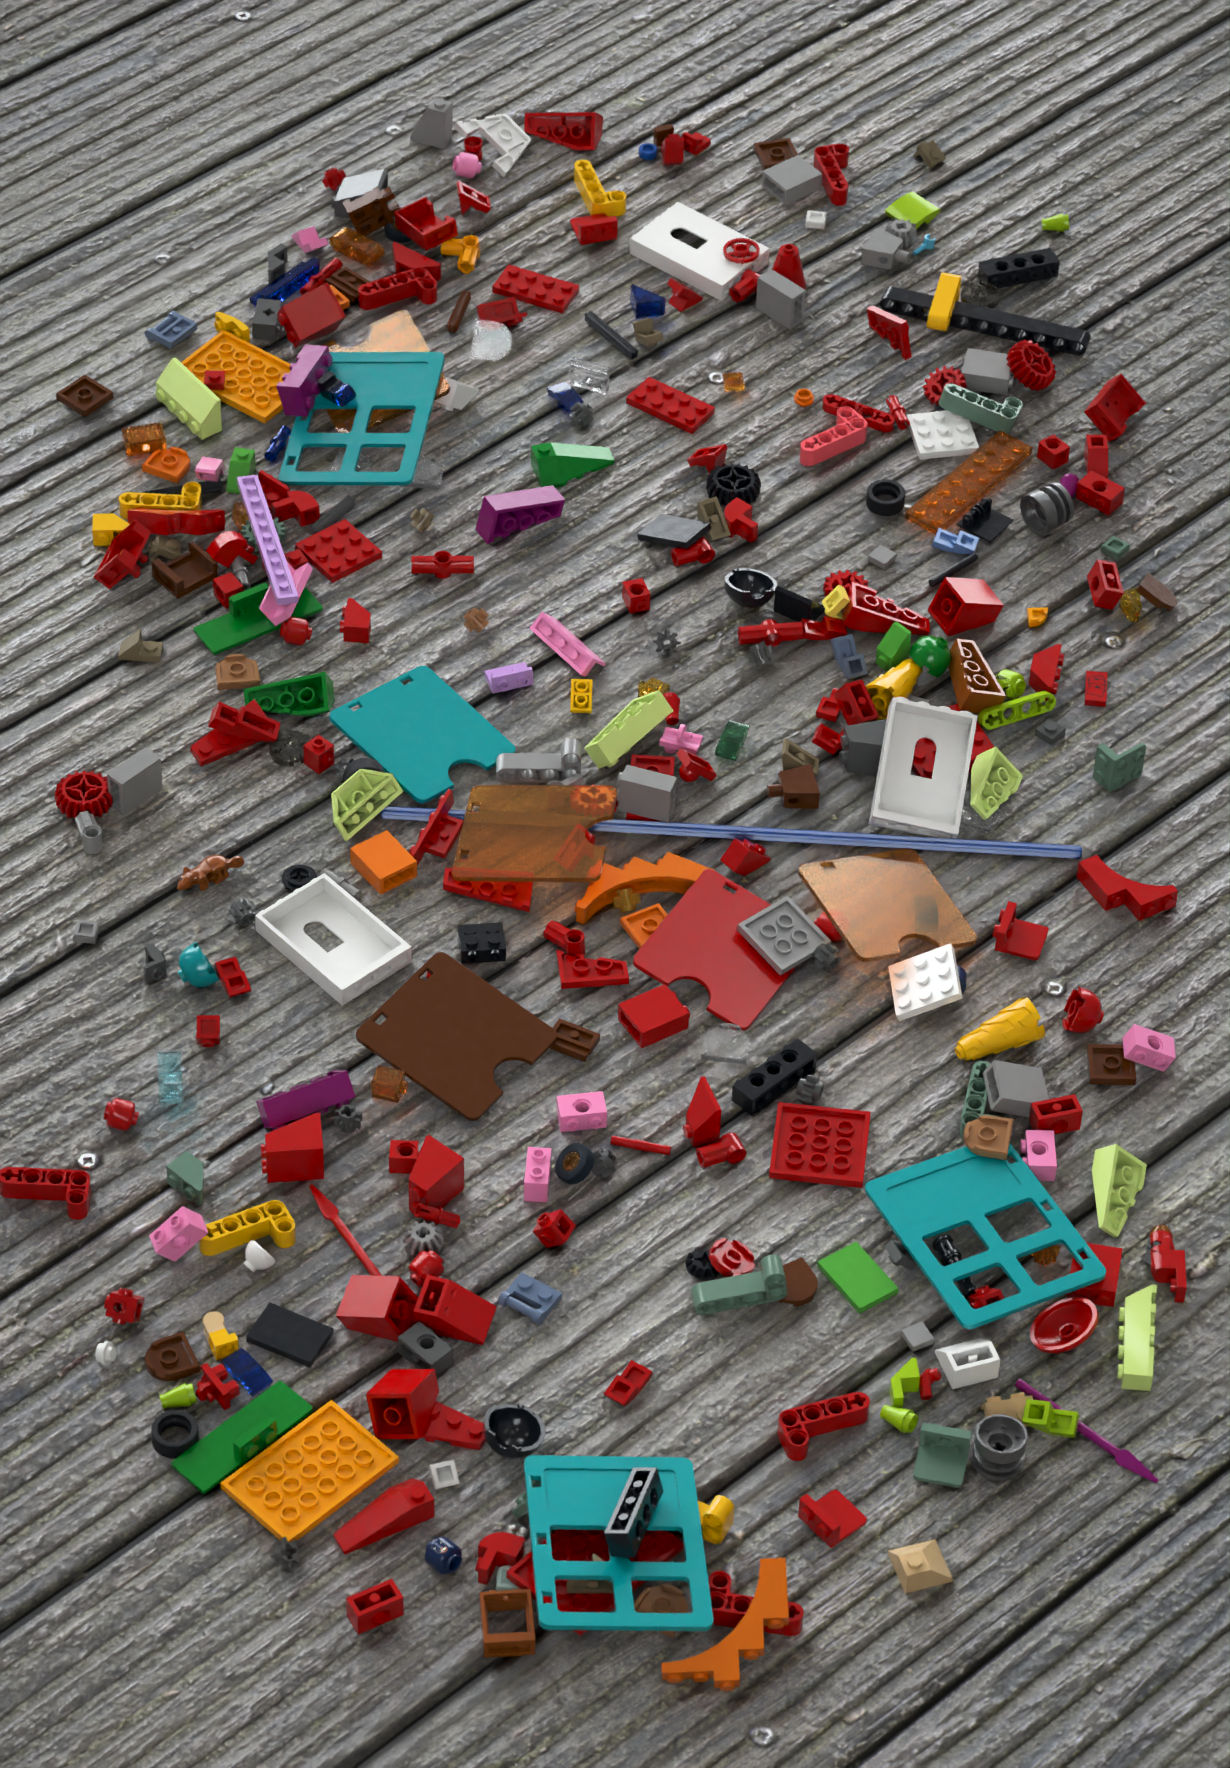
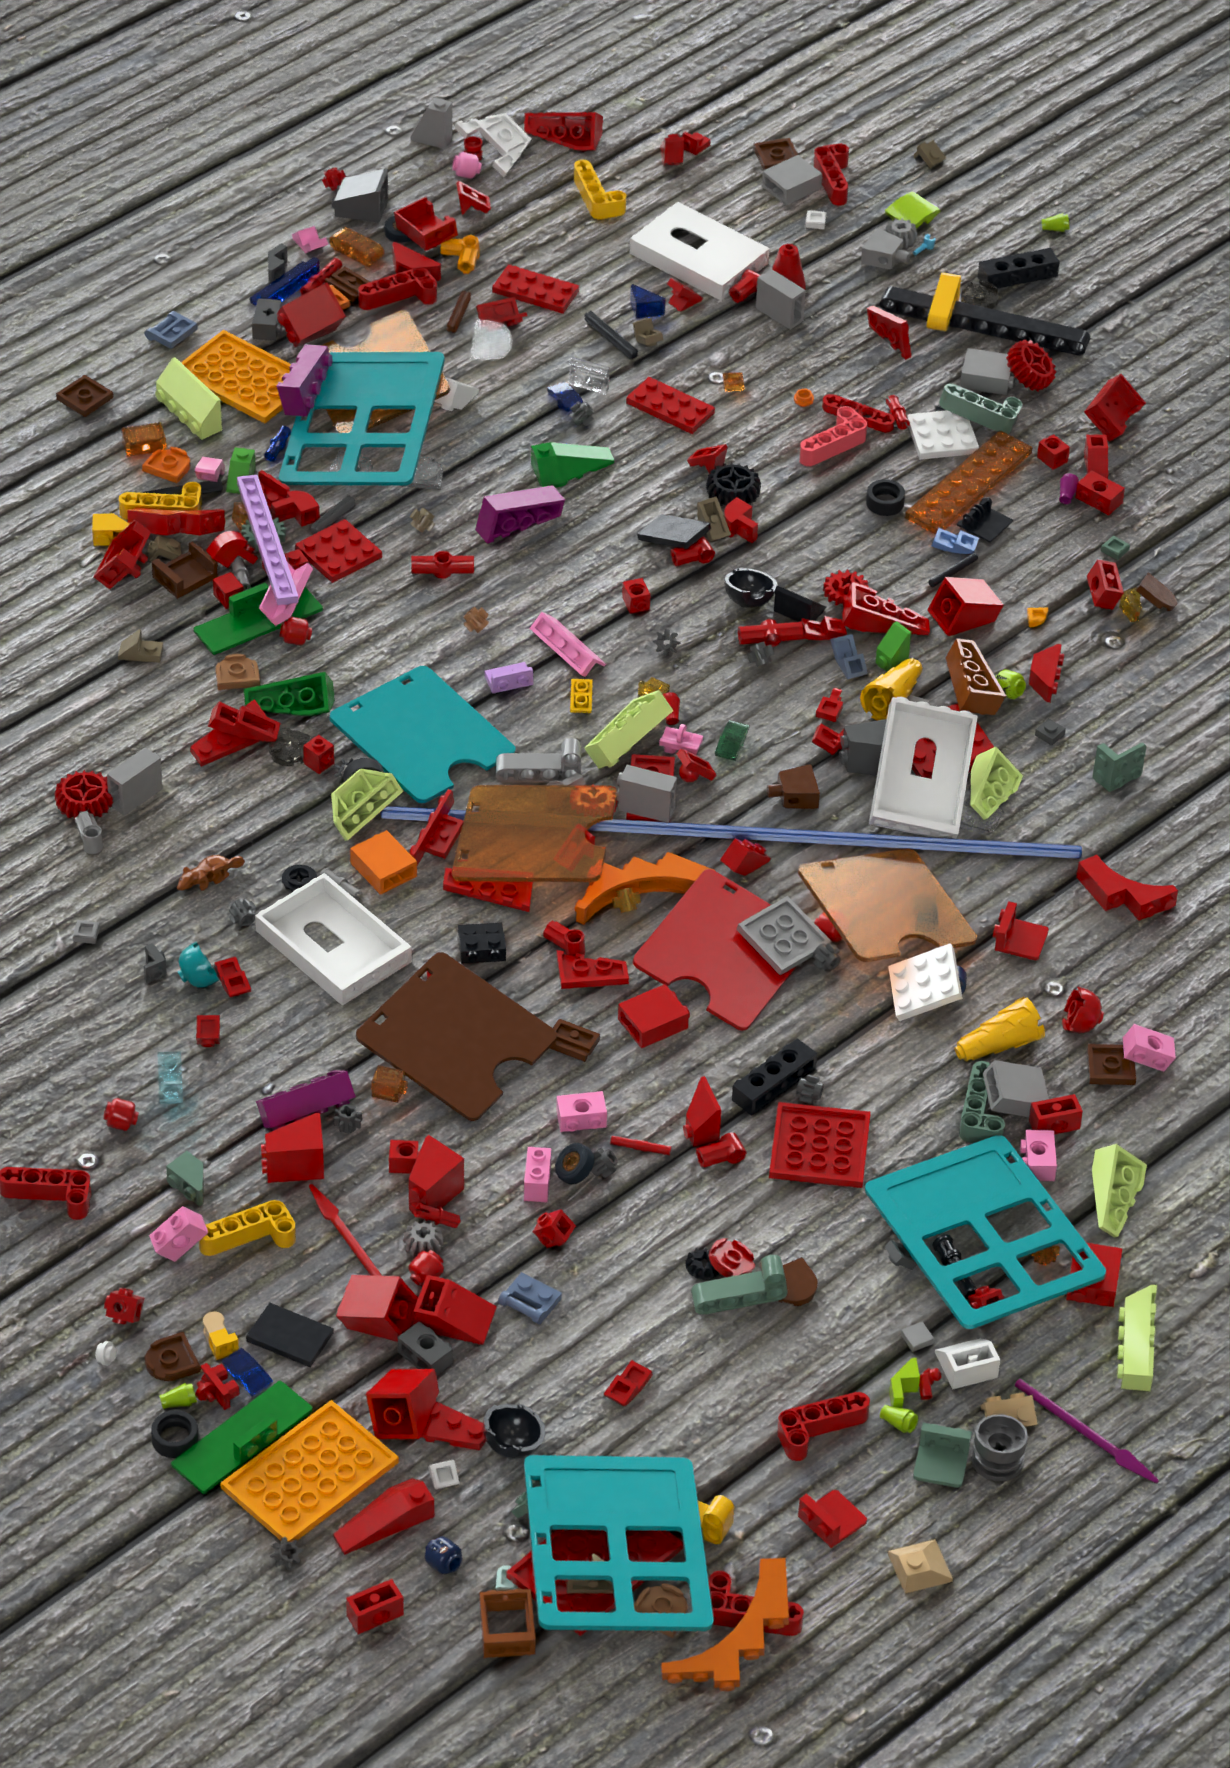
(215, 380): red plate -> none
(231, 325): yellow slope -> none
(257, 1257): white brick -> none
(335, 390): leg -> none
(356, 623): red slope -> none
(371, 210): reddish brown hips -> none
(498, 1550): red brick -> none
(595, 228): red bracket -> none
(633, 1512): black brick -> none
(643, 923): orange plate -> none
(647, 151): blue tile -> none
(662, 132): reddish brown plate -> none
(726, 1044): clear tile -> none
(741, 250): red wheel -> none
(795, 756): dark tan slope -> none
(835, 602): light yellow bracket -> none
(856, 703): red brick -> none
(857, 1277): bright green tile -> none
(882, 557): light grey tile -> none
(931, 653): green cylinder -> none
(937, 381): red gear -> none
(989, 1136): medium nougat tile -> none
(1017, 712): lime beam -> none
(1047, 508): flat silver wheel -> none
(1049, 1420): lime slope -> none
(1064, 1325): red dish -> none
(1096, 688): red tile -> none
(1165, 1262): red plate -> none

